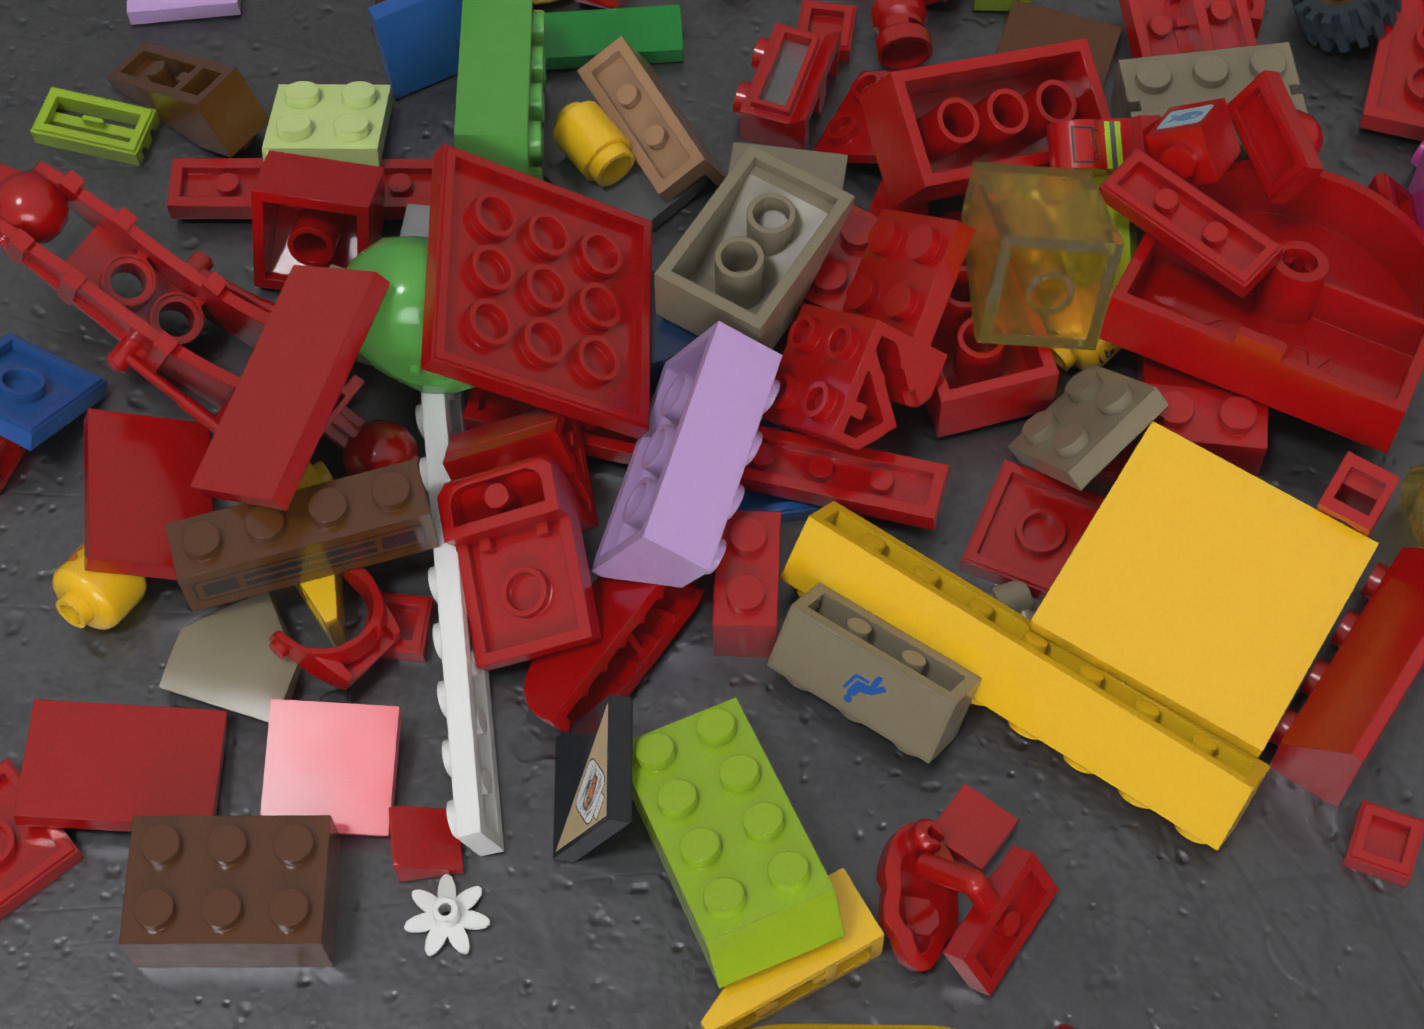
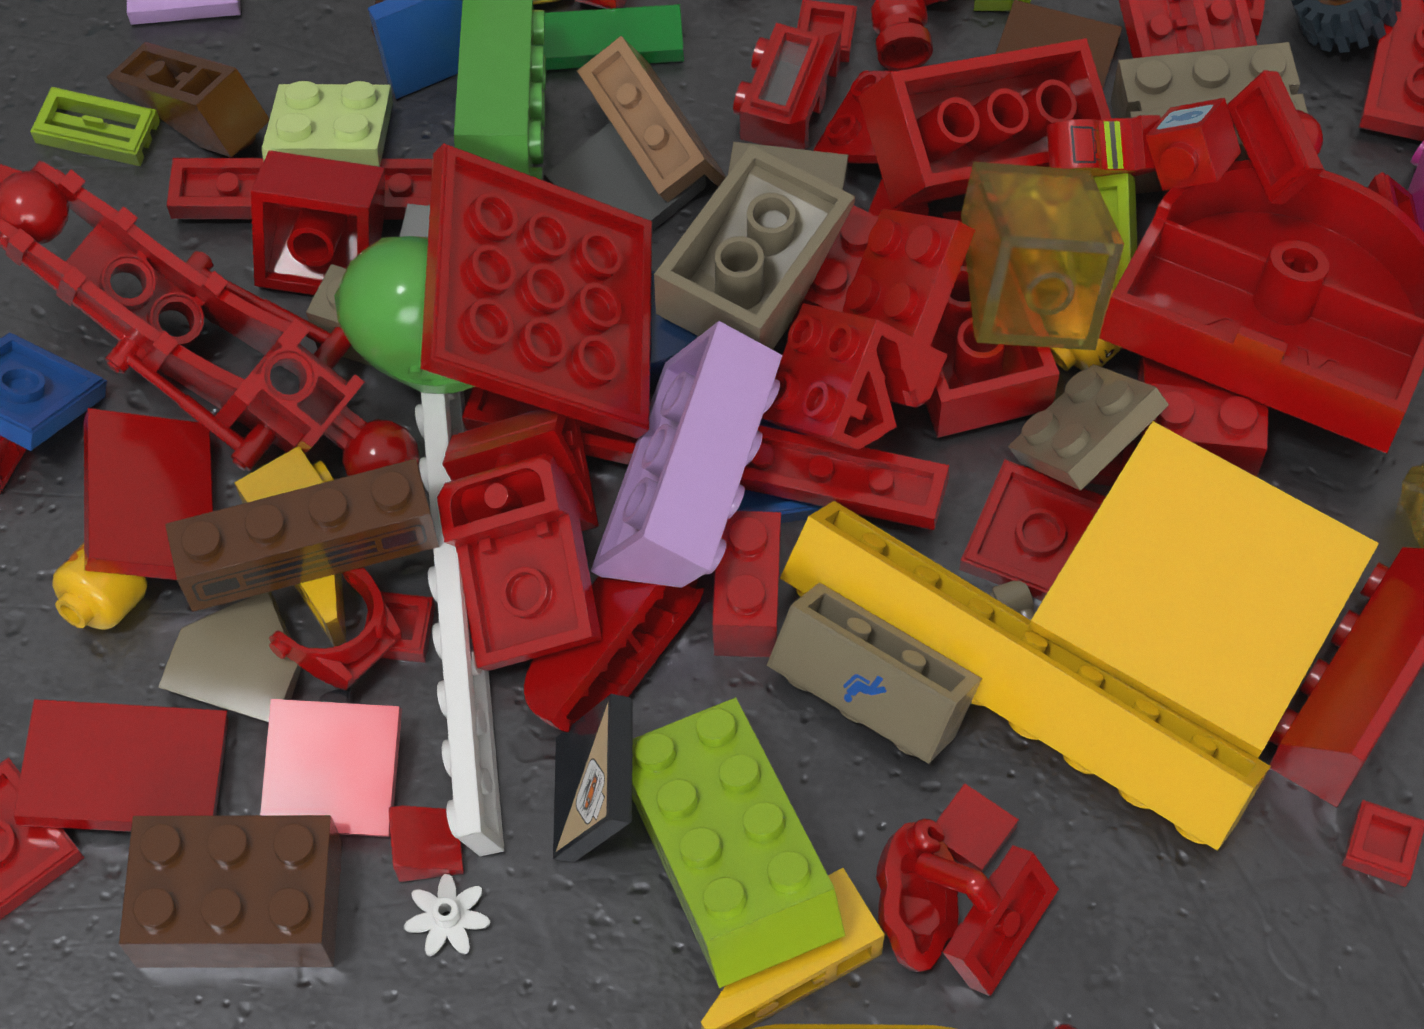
(290, 386): red tile -> none
(593, 143): yellow brick -> none
(1190, 223): red tile -> none
(1358, 494): red leg -> none

